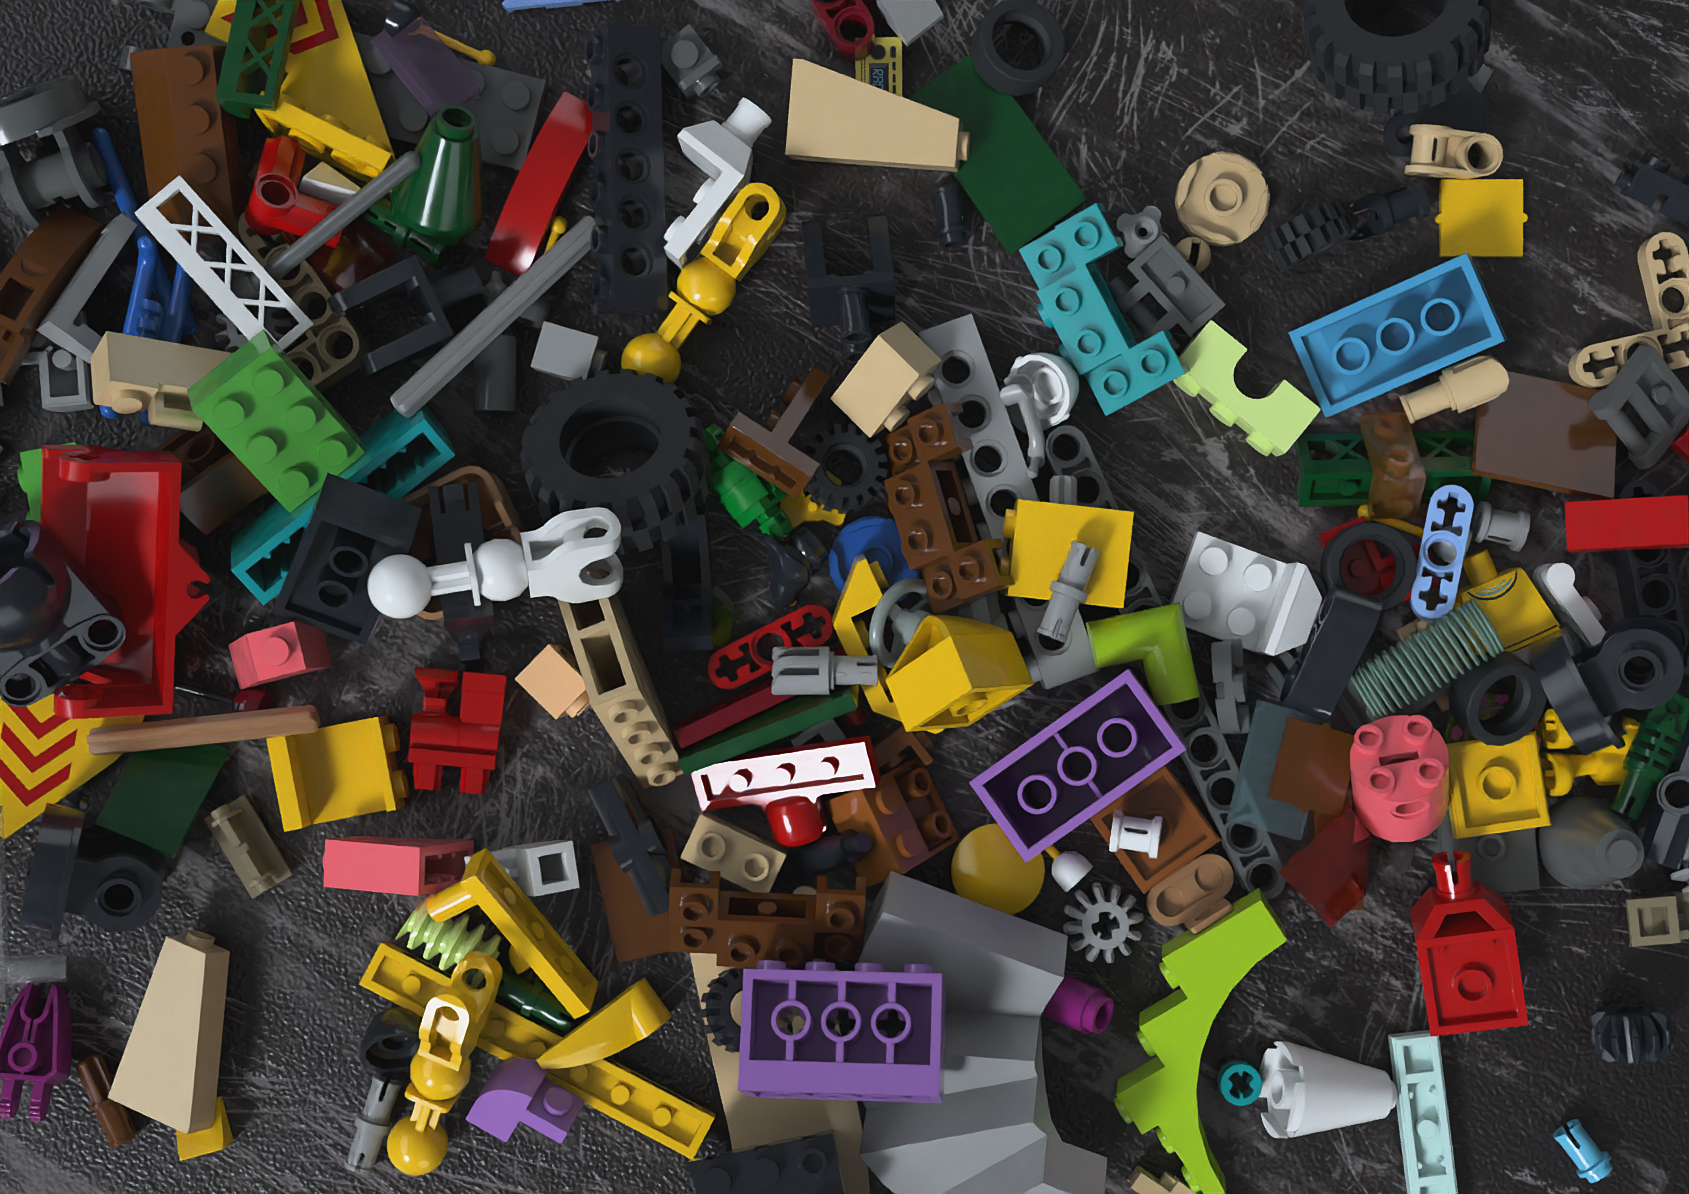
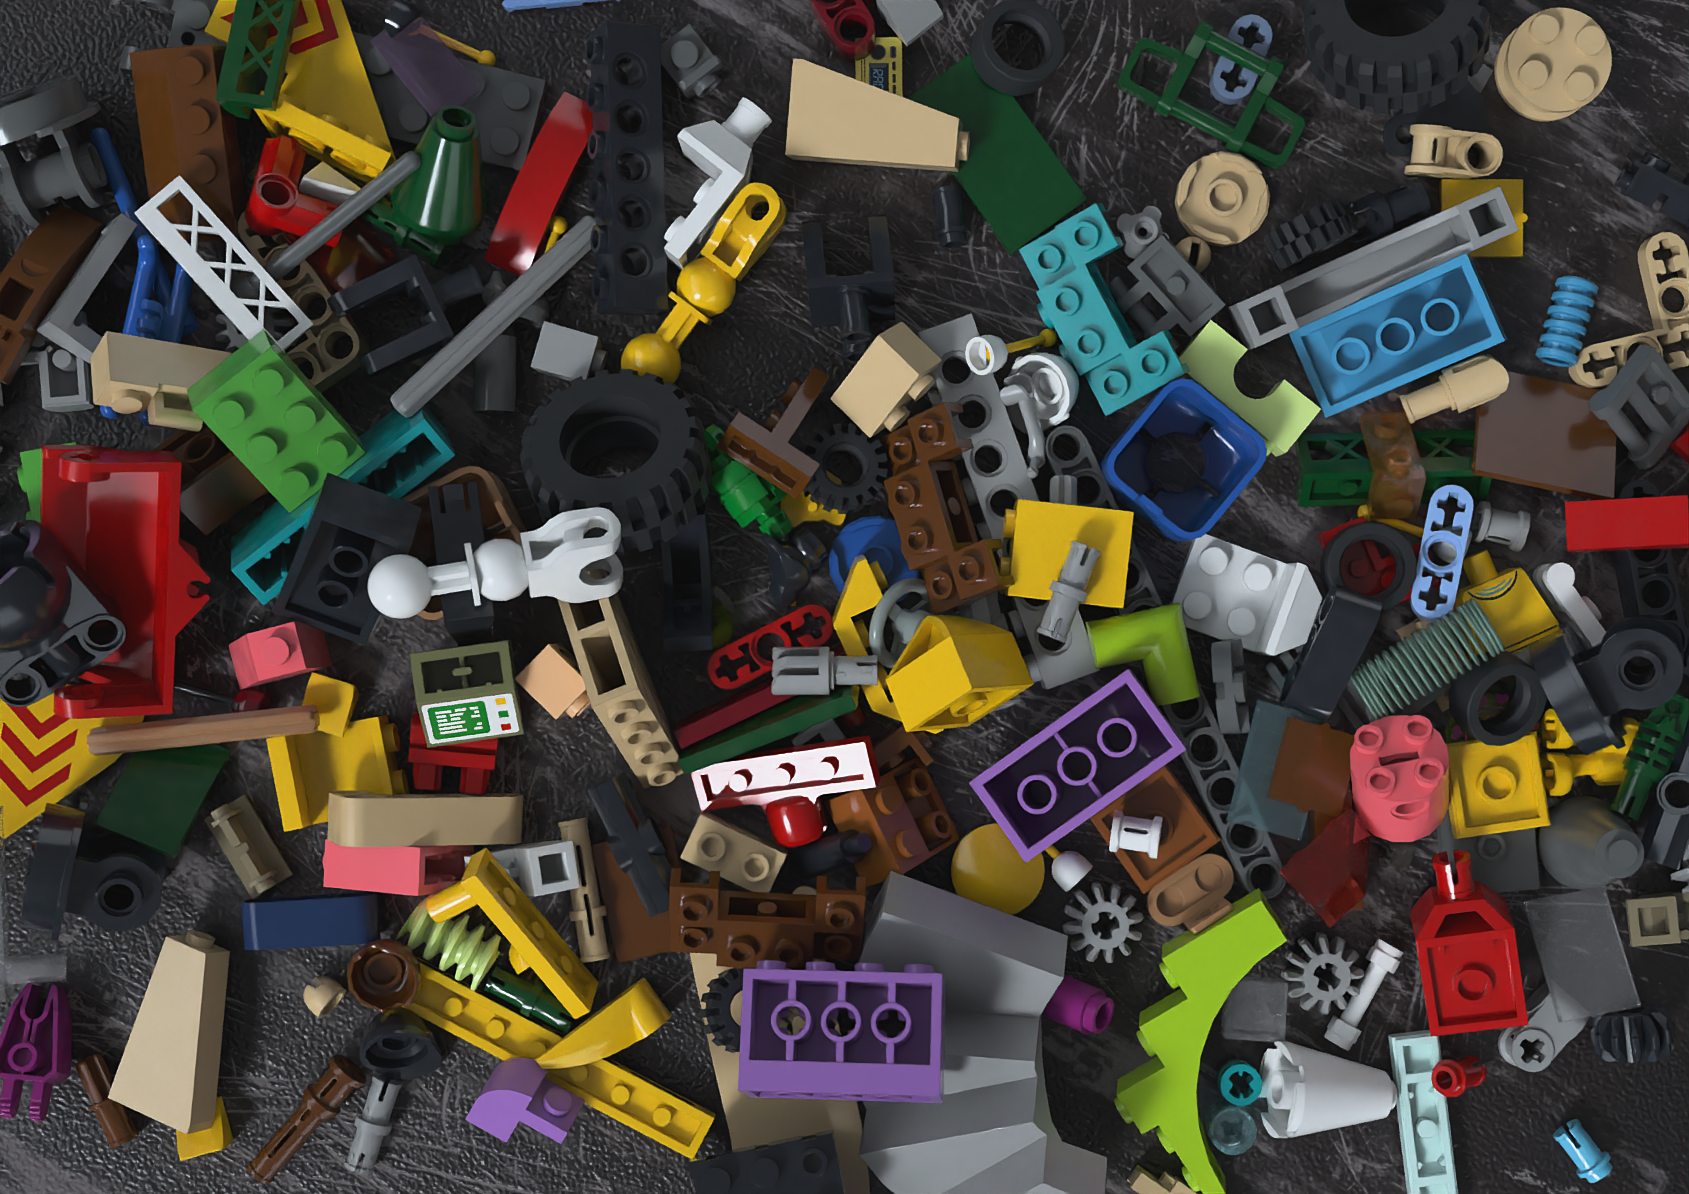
(311, 920): none -> dark blue beam
(319, 1103): none -> reddish brown pin
(324, 997): none -> tan hinge
(334, 702): none -> yellow slope
(384, 975): none -> reddish brown hair
(423, 819): none -> tan beam
(442, 1064): yellow piece -> none
(467, 693): none -> olive slope
(594, 945): none -> tan pin
(990, 353): none -> white hinge
(1222, 1120): none -> clear light blue wheel
(1224, 66): none -> sand blue beam
(1230, 452): none -> blue piece
(1232, 135): none -> dark green bar
(1256, 1010): none -> clear piece
(1317, 990): none -> light grey gear
(1343, 1030): none -> white bar
(1372, 268): none -> light grey arch
(1454, 1077): none -> red pin
(1544, 1034): none -> light grey piece
(1553, 64): none -> tan wheel
(1567, 321): none -> dark azure piece
(1581, 954): none -> clear piece

